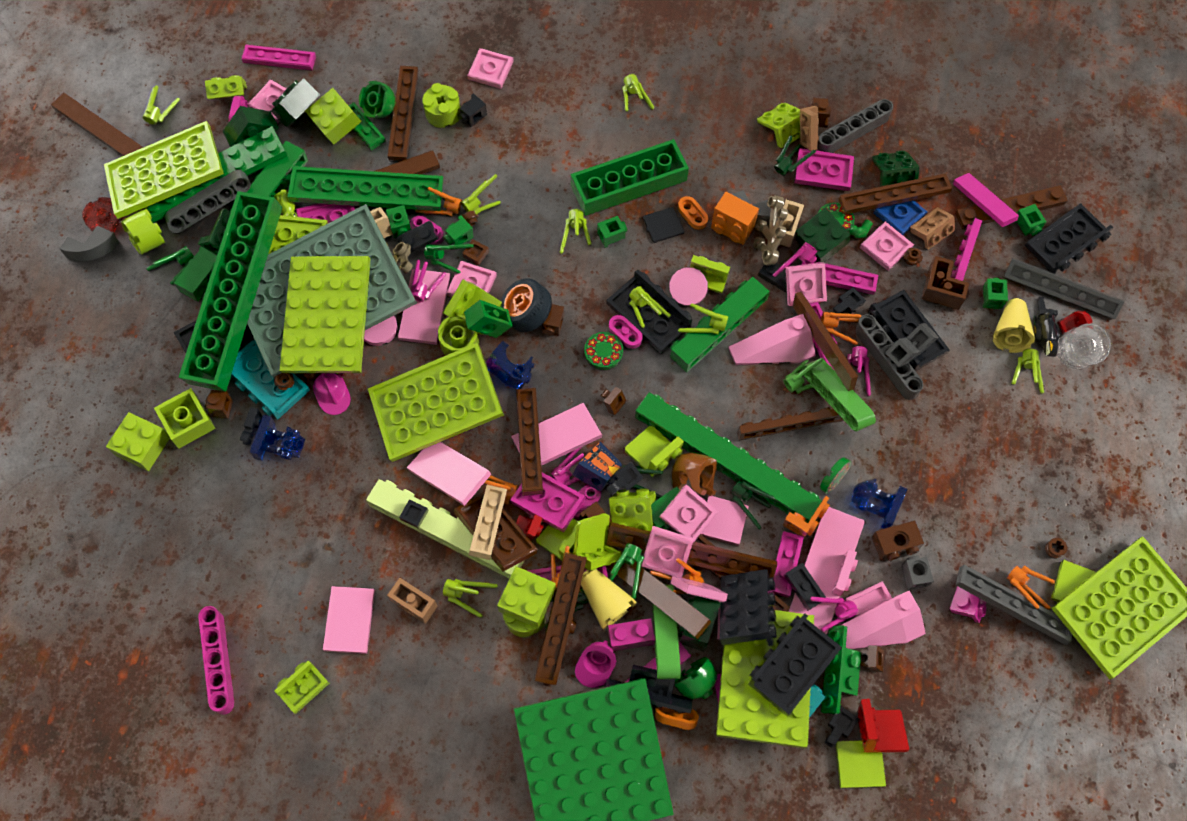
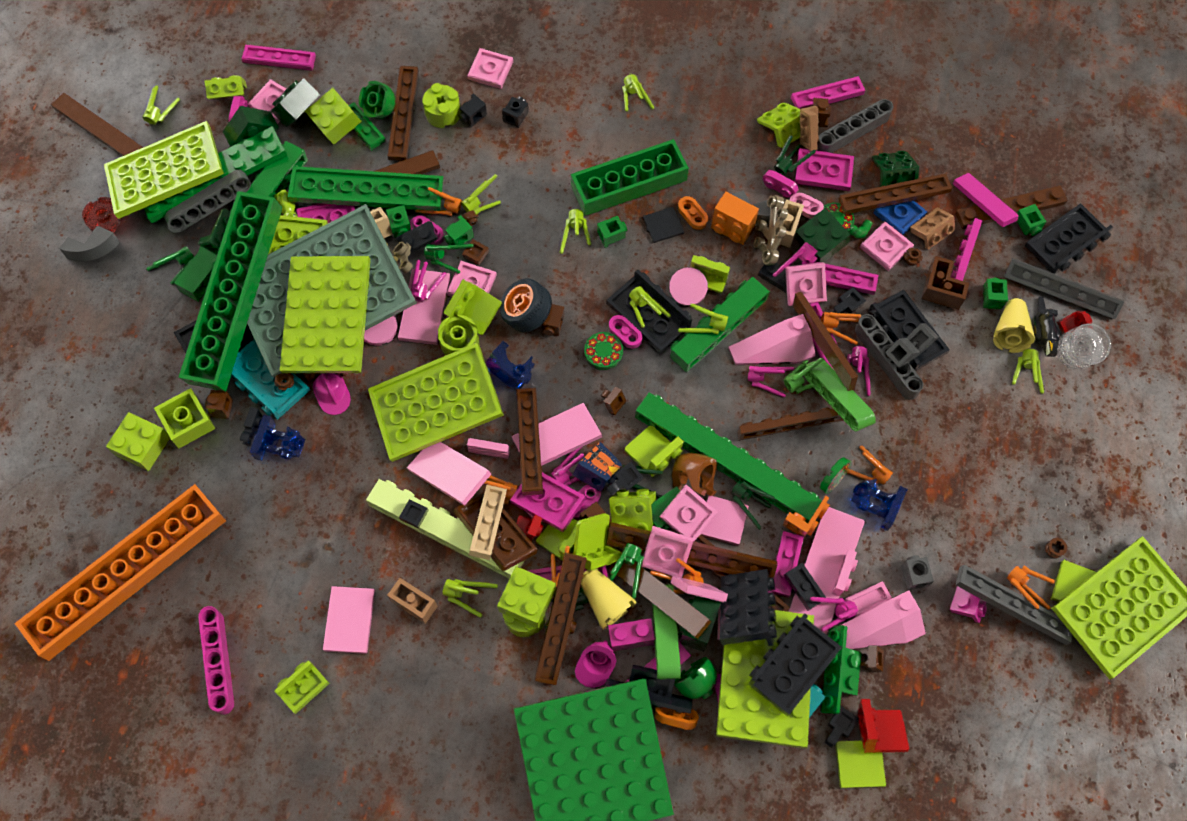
(119, 573): none -> orange brick
(142, 232): lime brick -> none
(488, 319): green brick -> none
(488, 448): none -> bright pink tile
(515, 111): none -> black brick
(757, 374): none -> dark pink plant
(780, 183): none -> dark pink plate
(811, 205): none -> bright pink plate
(833, 92): none -> dark pink plate
(880, 473): none -> orange plant
(907, 533): reddish brown brick -> none

